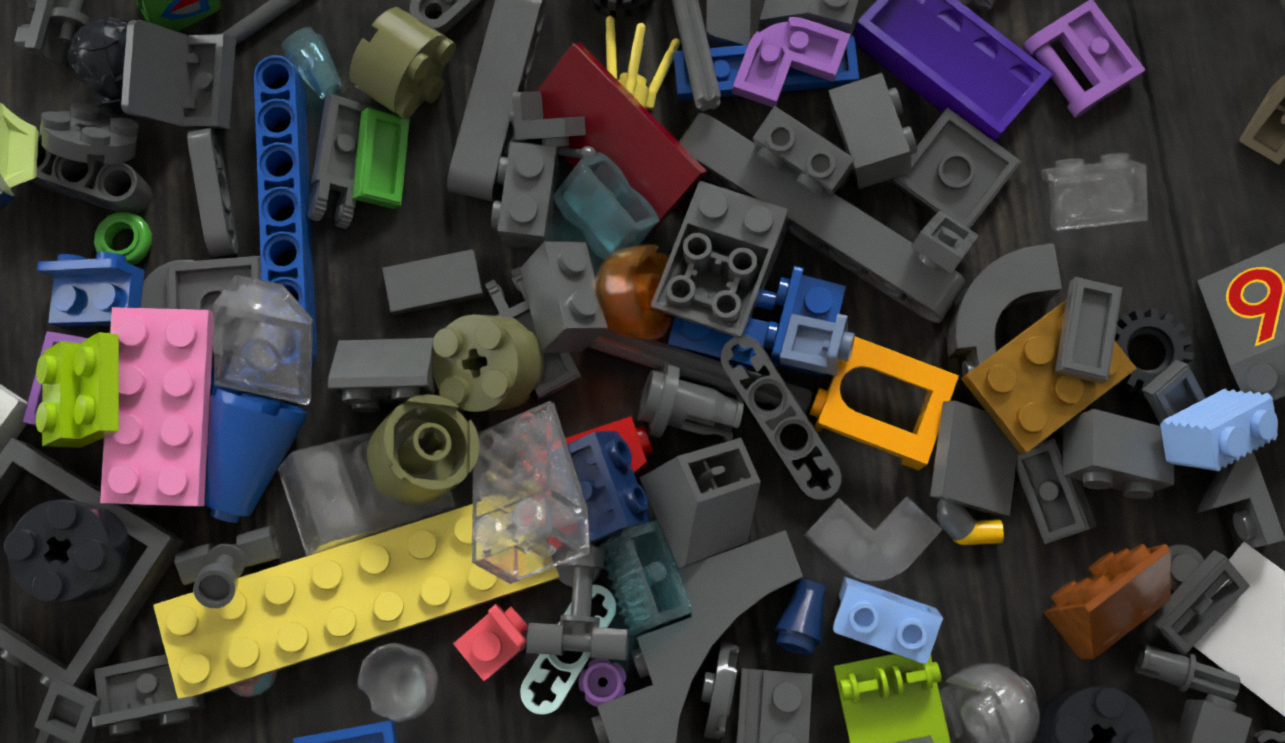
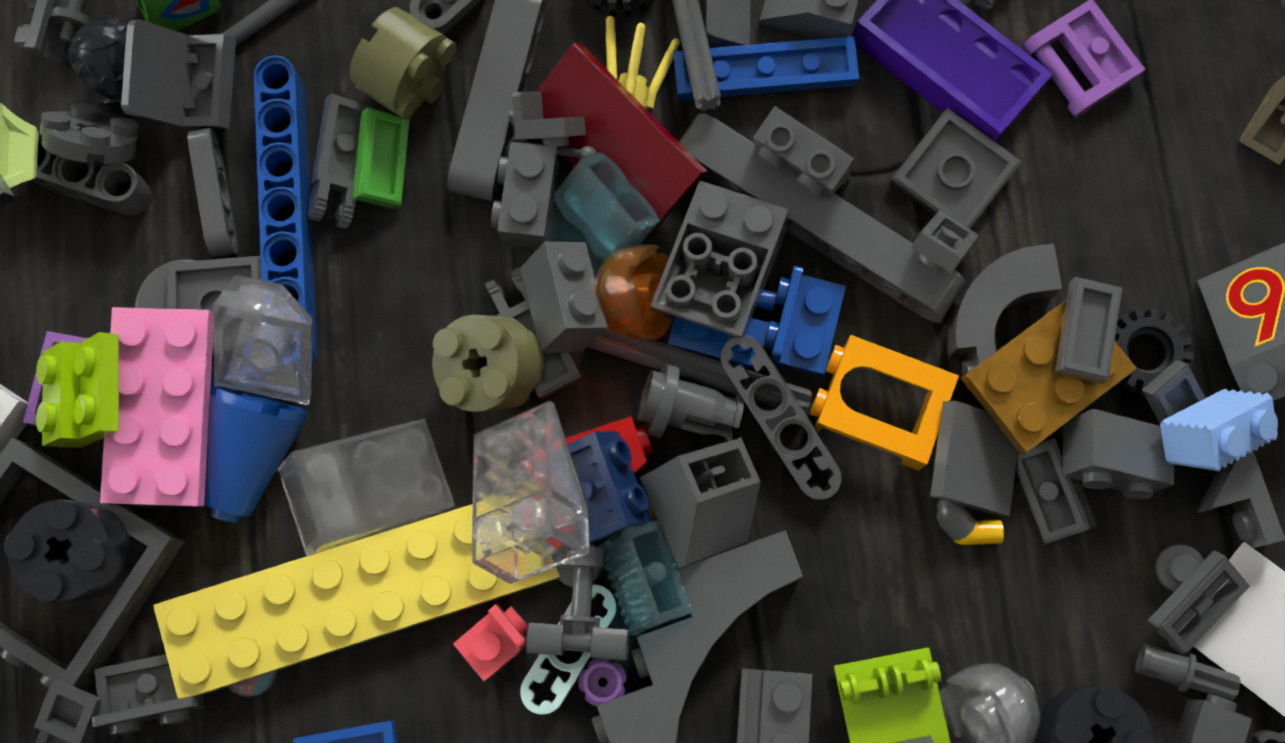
(89, 288): blue bracket -> none
(124, 220): bright green piece -> none
(218, 568): dark grey bar -> none
(312, 61): clear light blue cone -> none
(382, 372): dark grey slope -> none
(398, 681): clear hair -> none
(422, 450): olive brick -> none
(432, 282): dark grey tile -> none
(719, 690): dark grey plate -> none
(784, 46): medium lavender plate -> none
(802, 620): dark blue cone -> none
(817, 344): sand blue bracket -> none
(870, 552): clear plate -> none
(872, 131): dark grey brick -> none
(887, 620): light blue bracket -> none
(1096, 192): clear bracket -> none
(1112, 600): dark orange slope -> none

